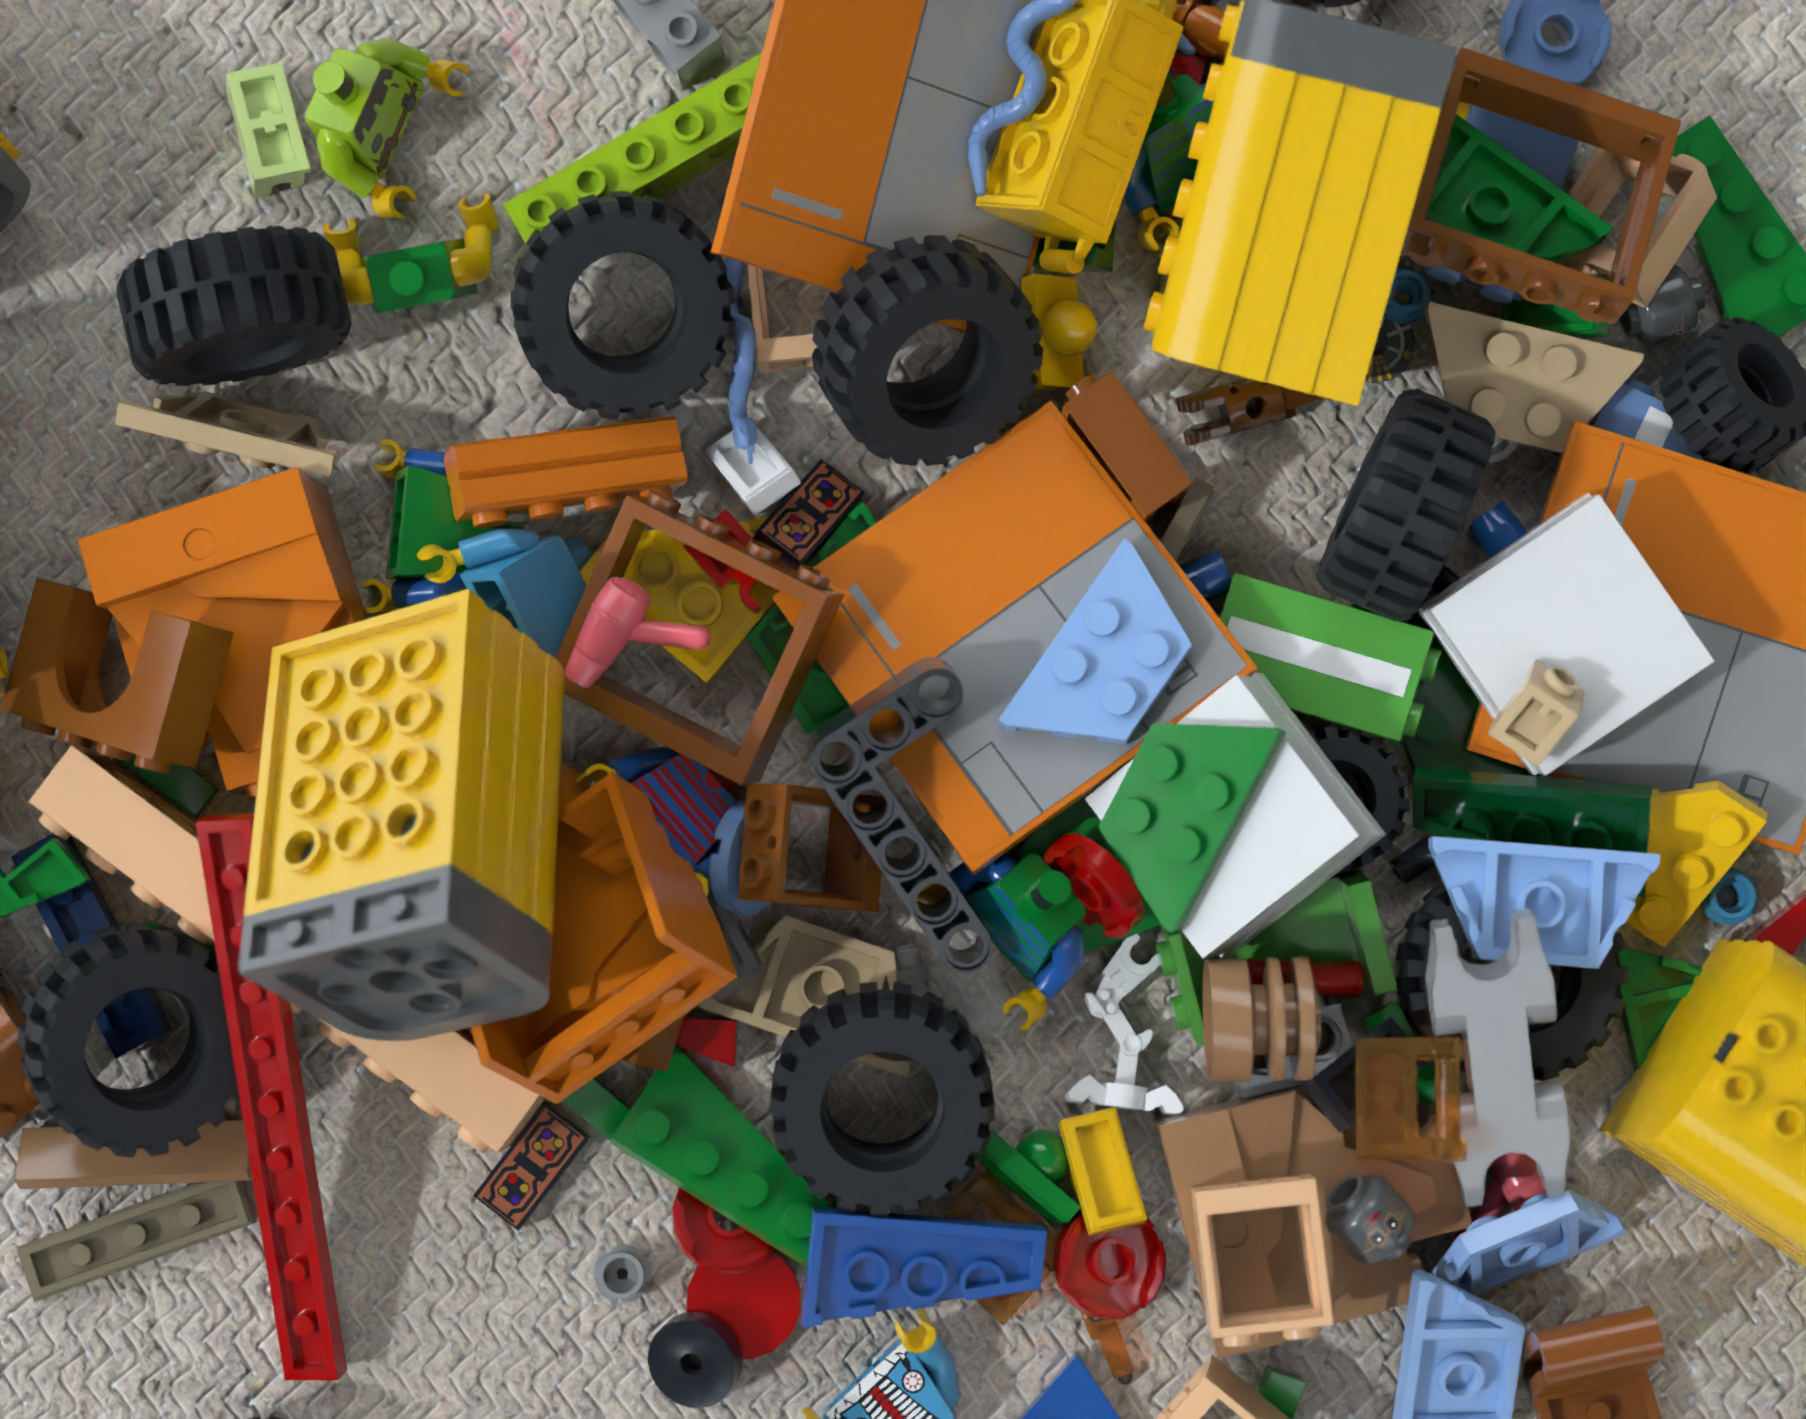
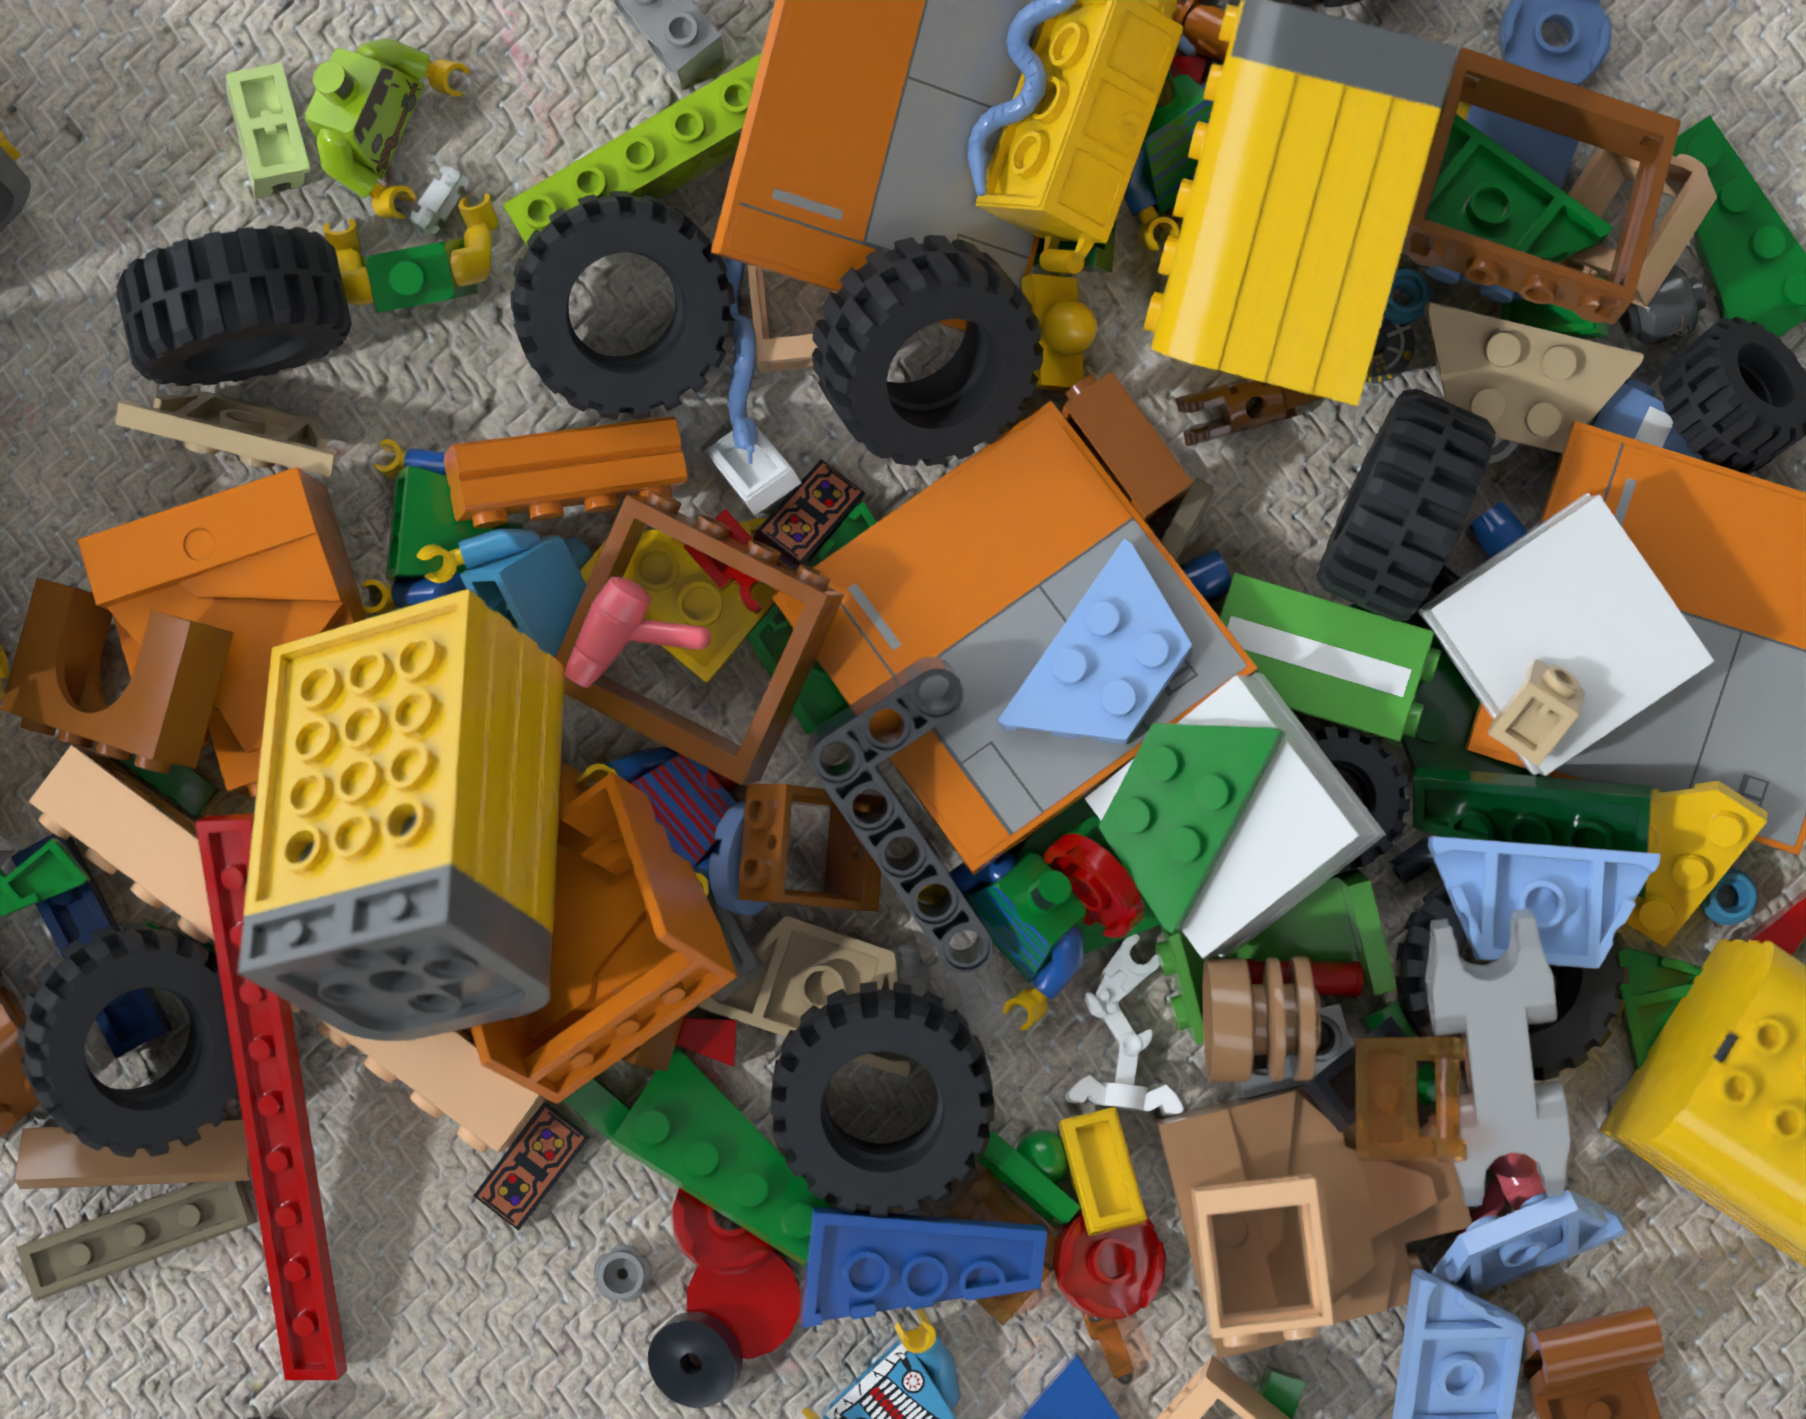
(439, 200): none -> white piece
(1369, 1218): dark grey head -> none

